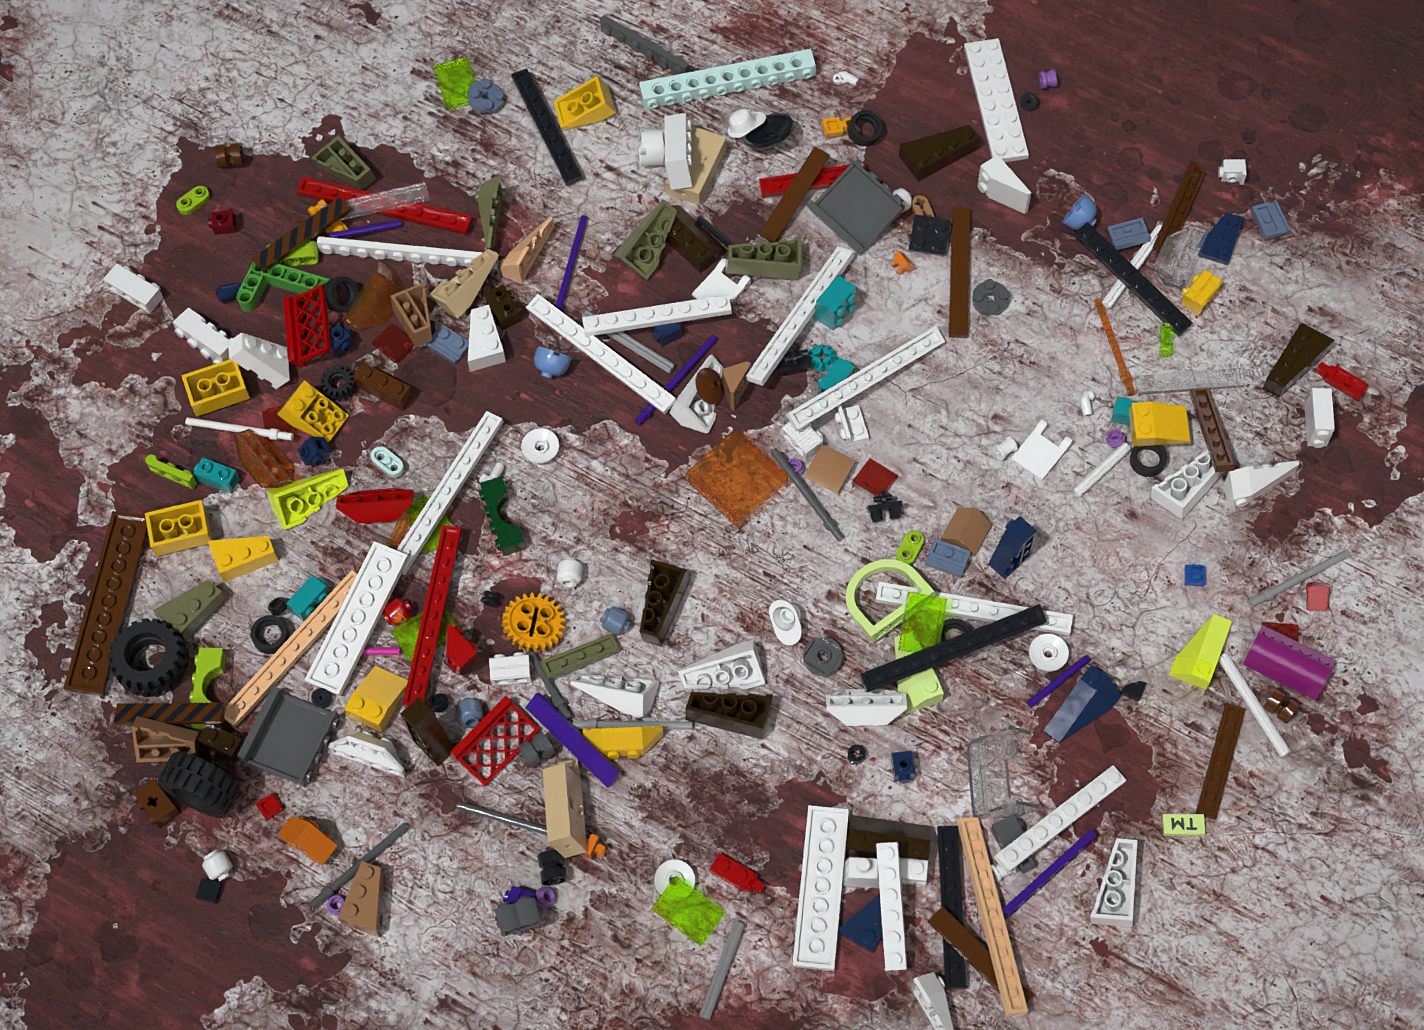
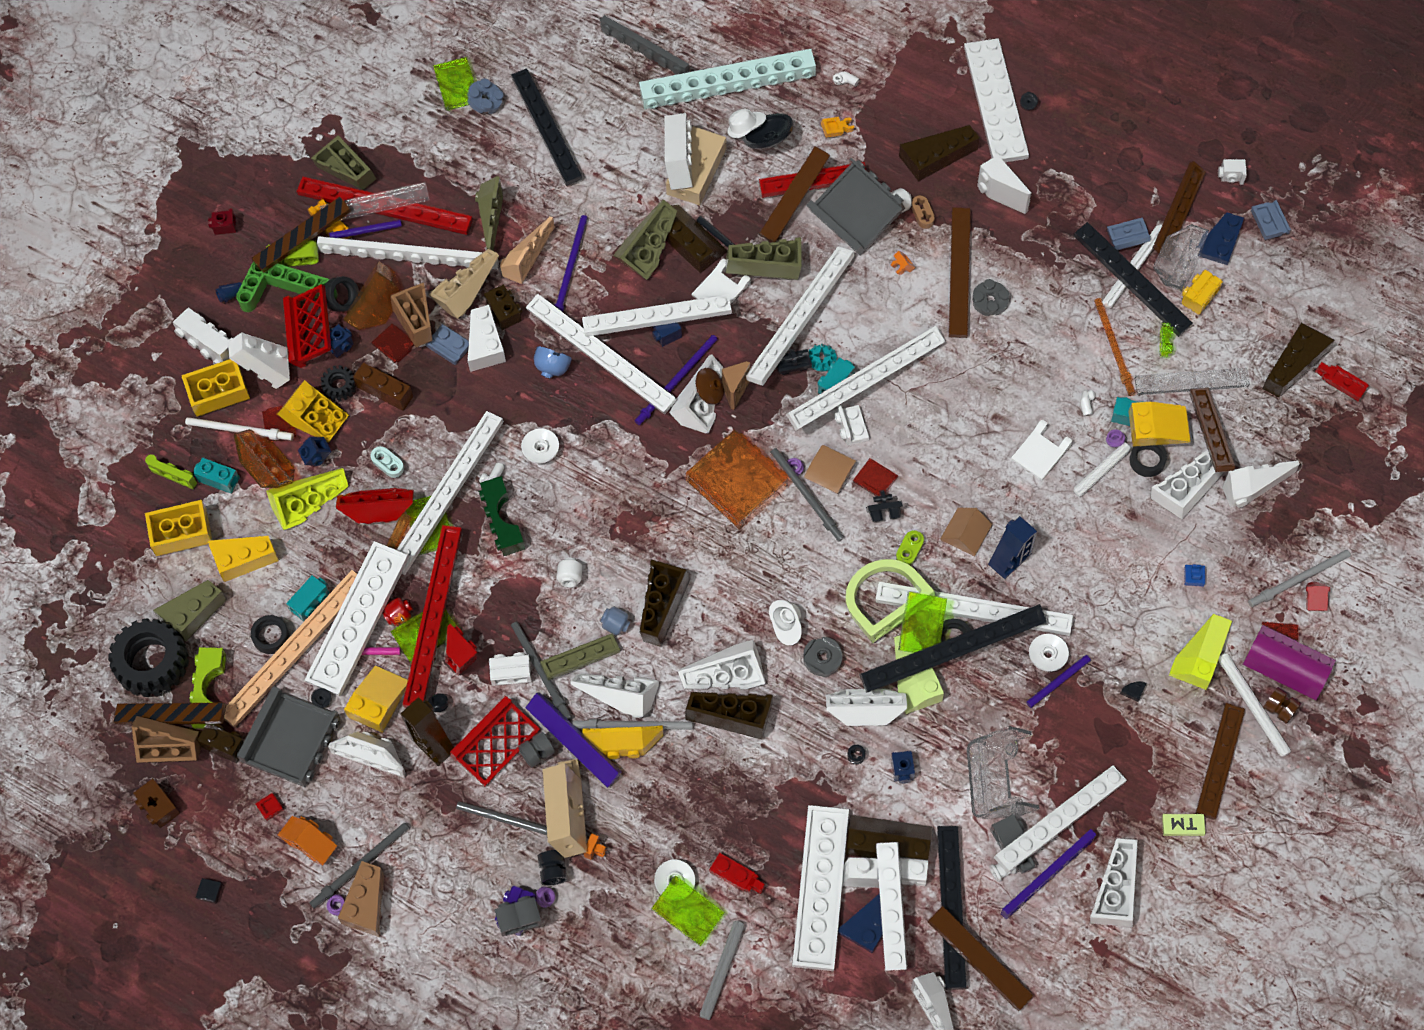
(107, 603): reddish brown plate -> none
(133, 288): white brick -> none
(193, 200): lime plate -> none
(198, 784): black tyre -> none
(217, 865): white head -> none
(223, 153): reddish brown wheel -> none
(277, 606): black tile -> none
(469, 712): sand blue head -> none
(490, 598): black bush -> none
(551, 626): light orange gear -> none
(585, 104): yellow slope -> none
(639, 348): light grey axle -> none
(651, 147): white brick -> none
(804, 440): white brick -> none
(836, 303): teal brick -> none
(870, 117): black tyre -> none
(929, 235): black plate -> none
(947, 558): sand blue plate -> none
(992, 917): light nougat plate -> none
(1005, 448): white bush -> none
(1047, 79): medium lavender wheel -> none
(1083, 211): medium blue cylinder -> none
(1088, 700): dark blue wedge -> none
(1319, 417): white brick -> none

